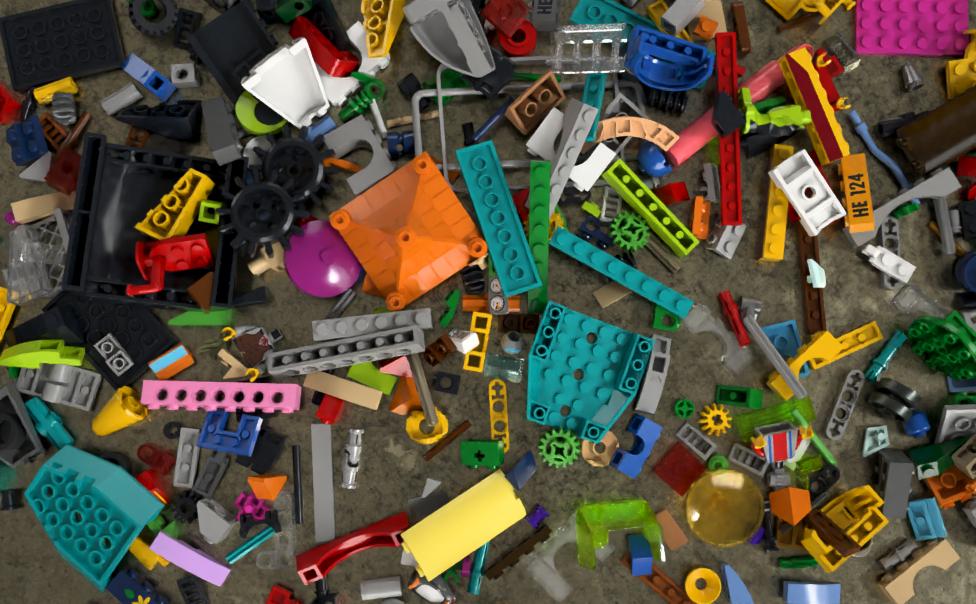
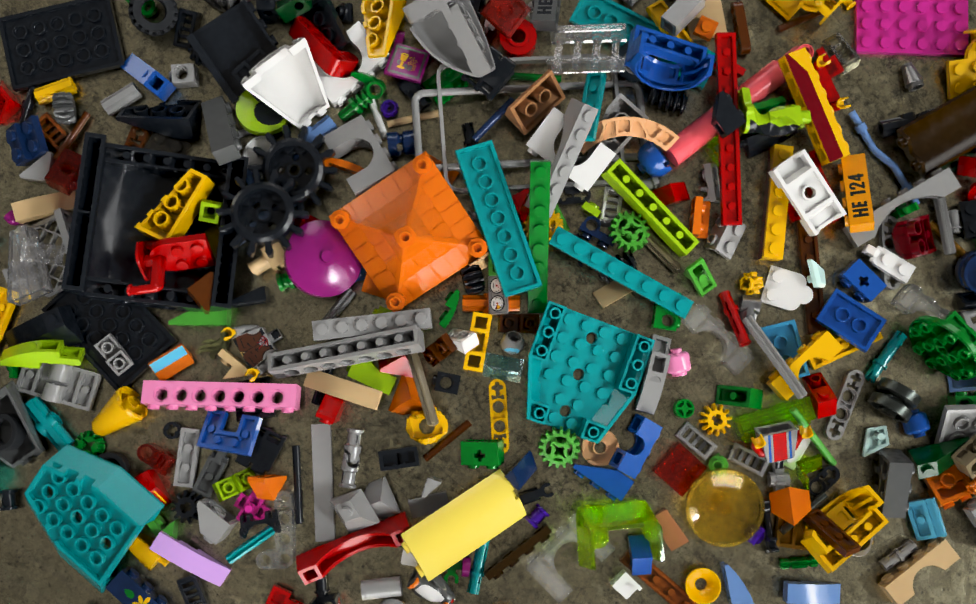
(89, 436): none -> green gear
(233, 484): none -> lime slope
(284, 281): none -> green wheel
(345, 12): none -> black plate
(354, 510): none -> light grey slope
(381, 498): none -> light grey slope
(384, 108): none -> dark purple plate
(399, 458): none -> black brick
(406, 61): none -> magenta flag
(534, 494): none -> black bar
(609, 479): none -> blue slope
(625, 584): none -> white panel
(679, 362): none -> bright pink head
(700, 277): none -> bright green slope
(751, 283): none -> yellow gear
(785, 289): none -> white plate
(821, 395): none -> red slope
(850, 320): none -> blue plate
(870, 285): none -> blue brick
(913, 237): none -> dark red slope

